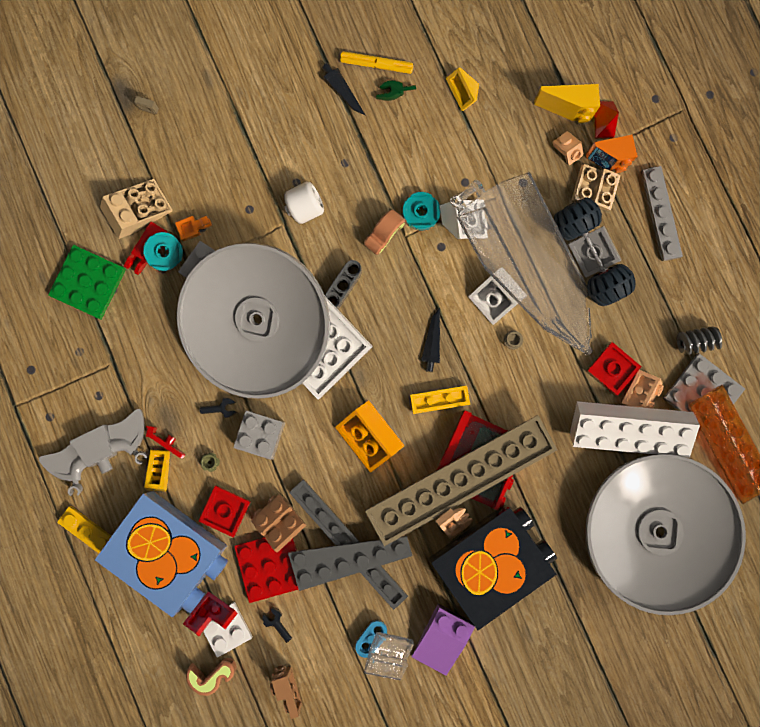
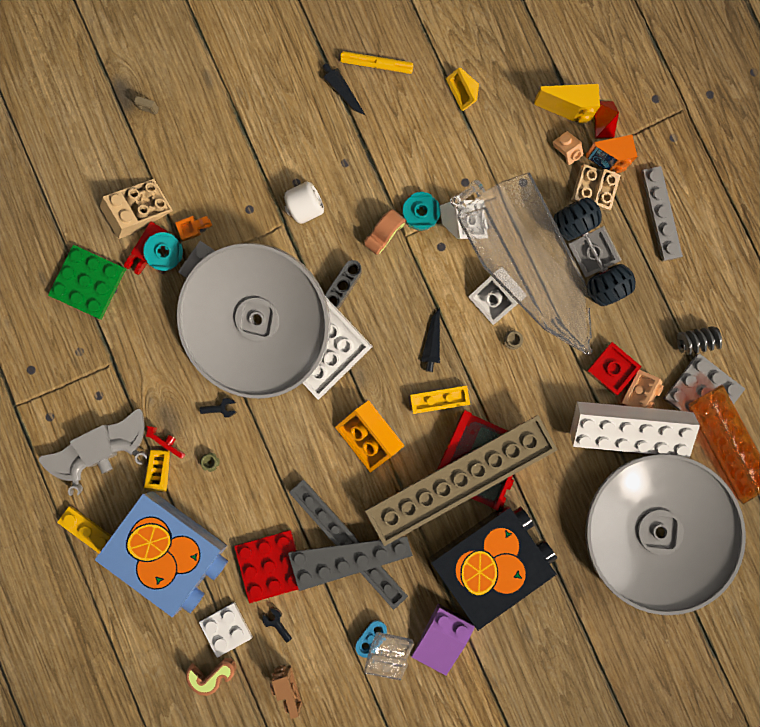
(209, 609): red plate -> none
(224, 511): red plate -> none
(259, 435): light grey brick -> none
(278, 522): medium nougat plate -> none
(397, 90): dark green hand -> none
(454, 522): light nougat plate -> none

